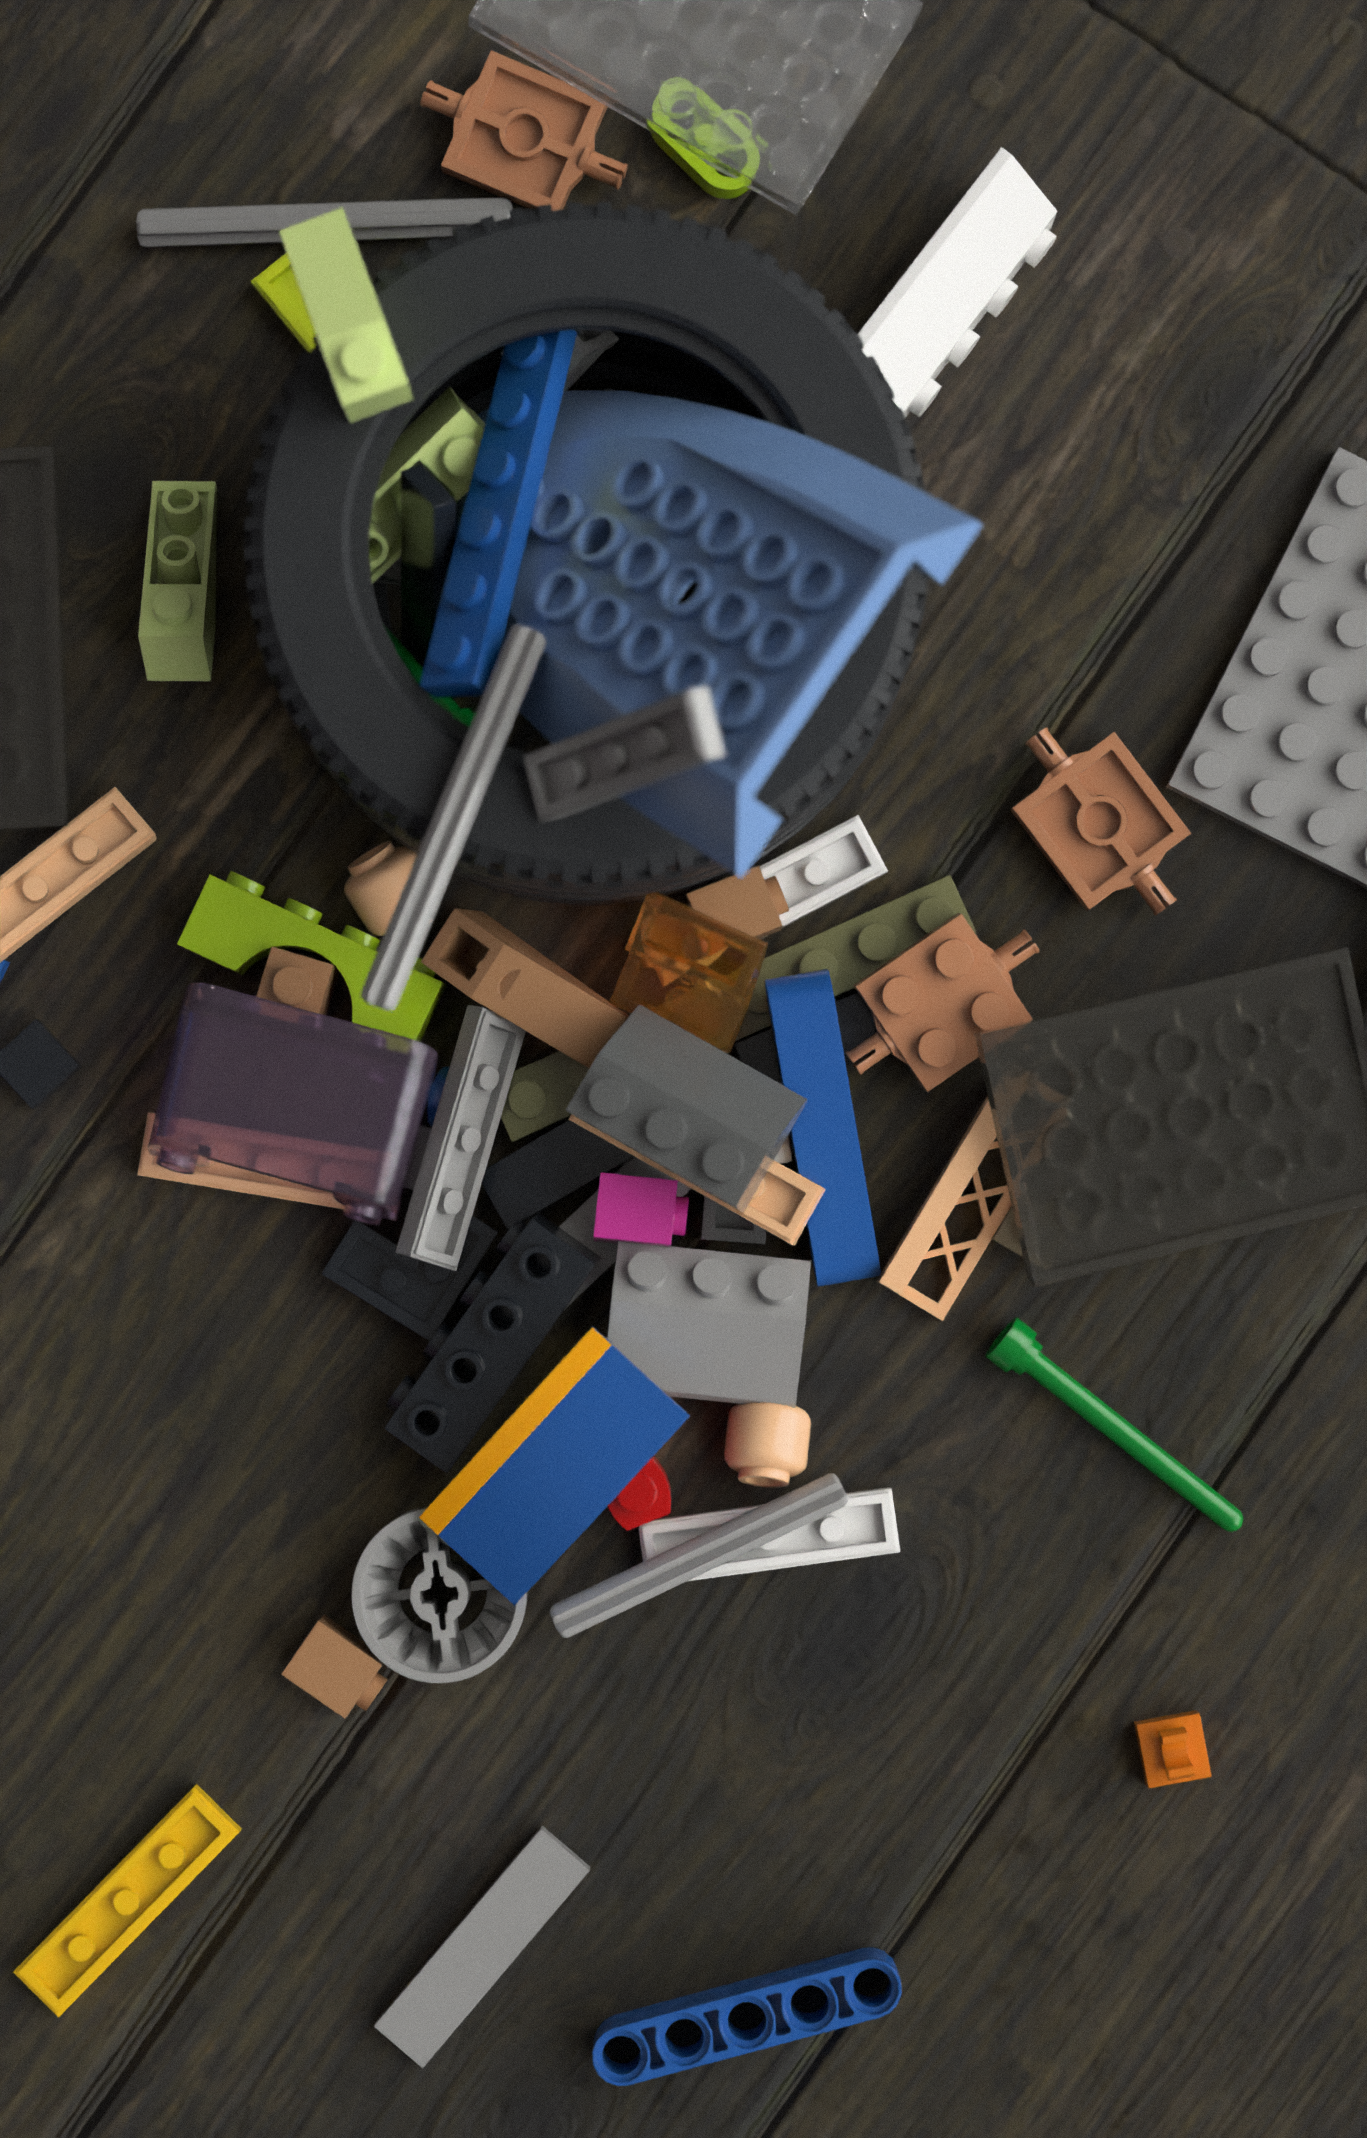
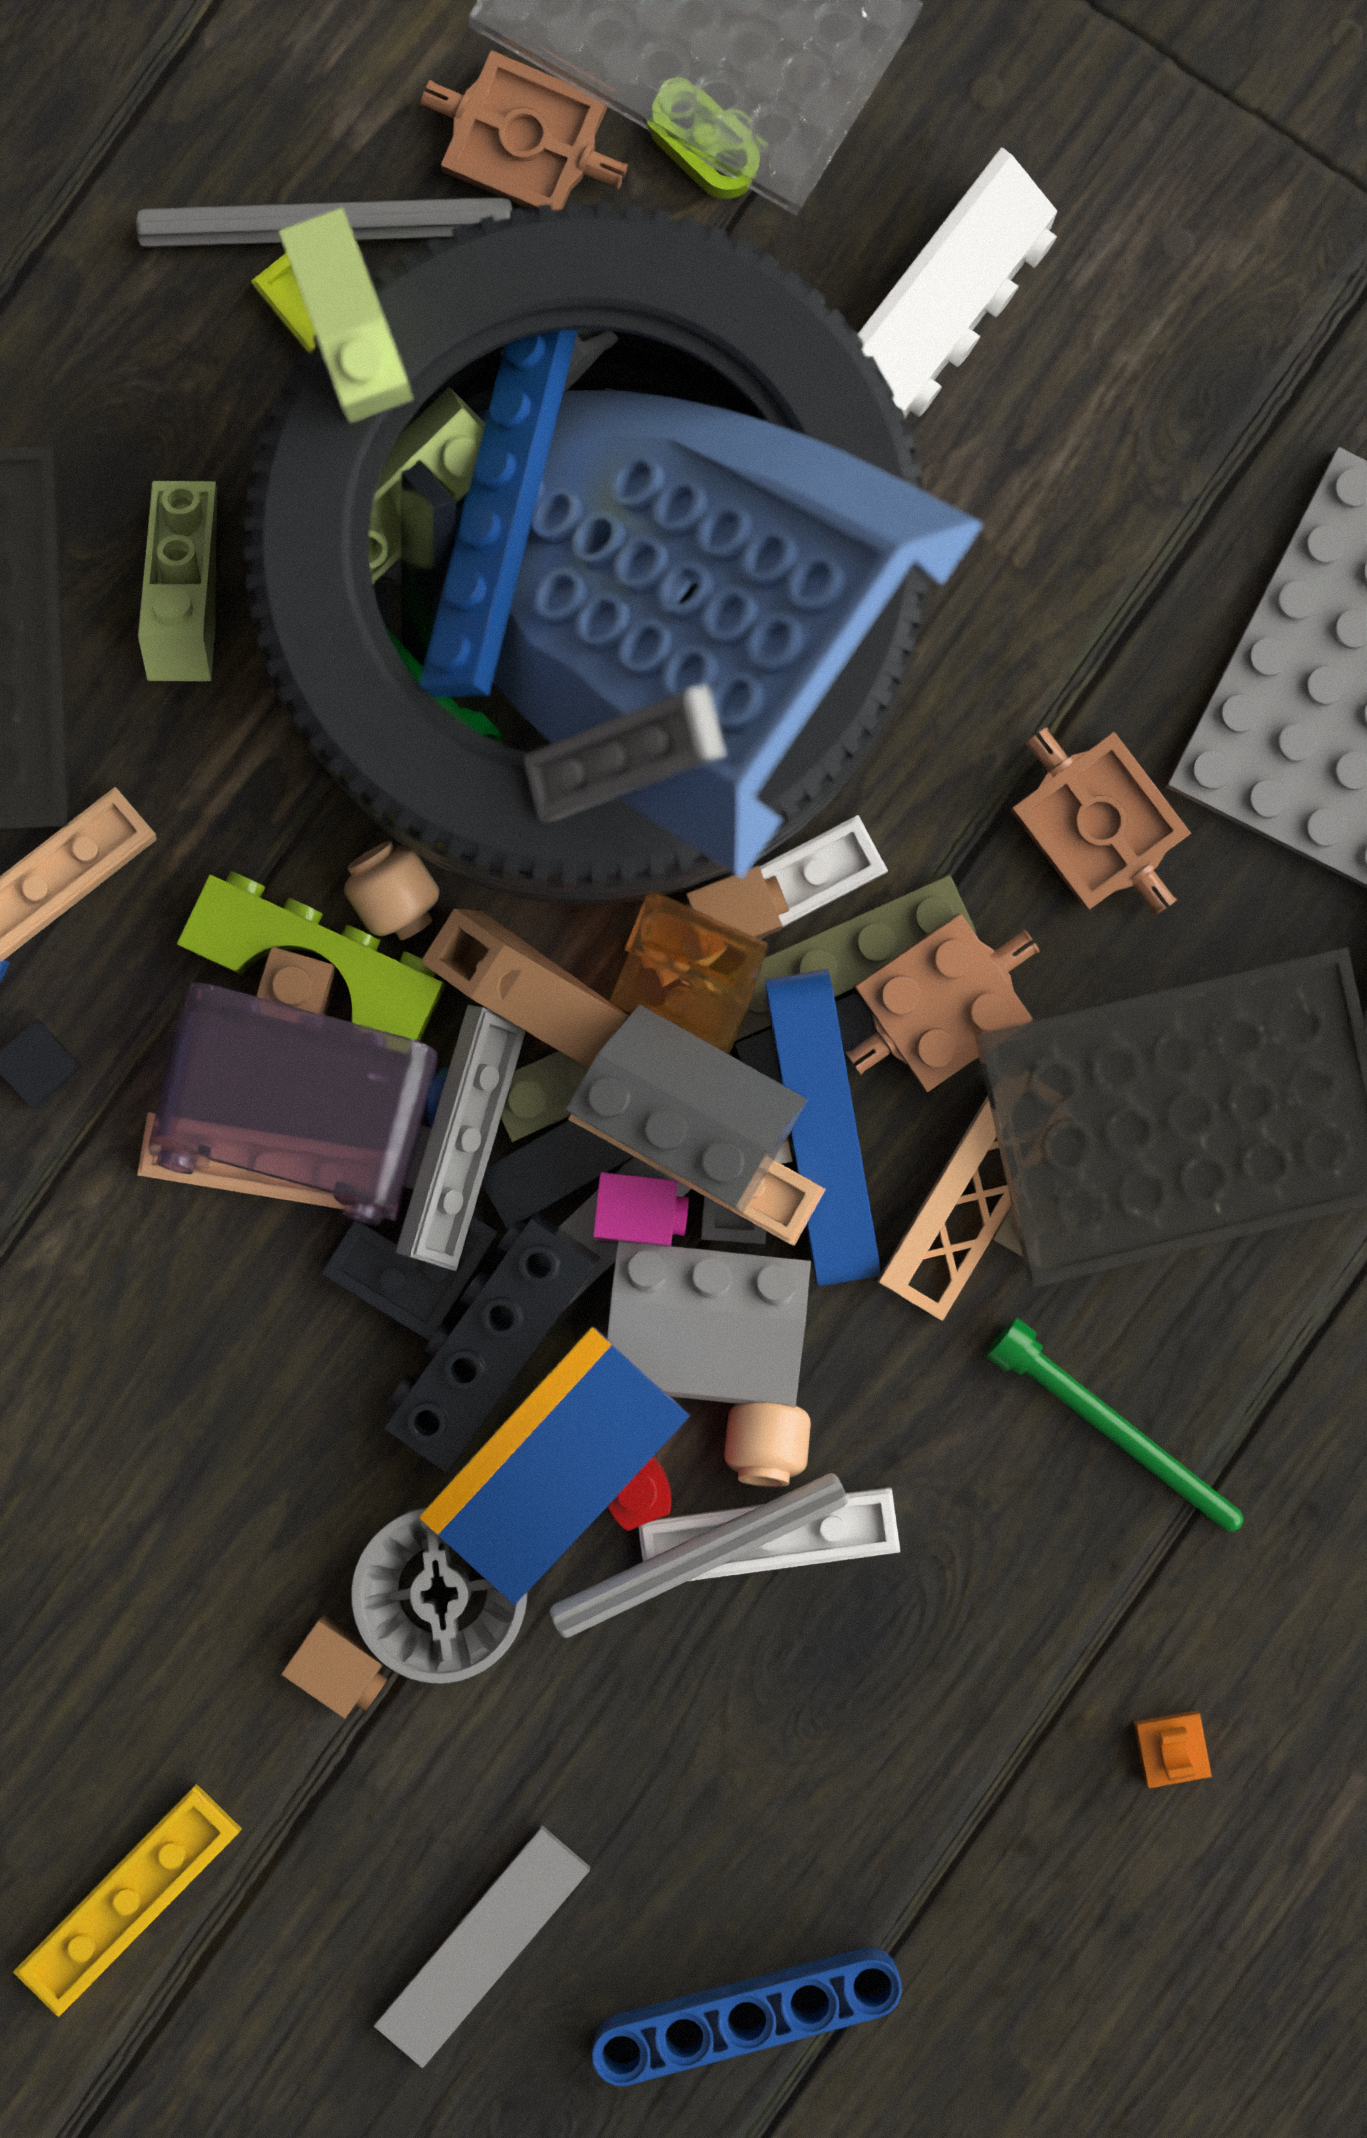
(453, 817): light grey axle -> none

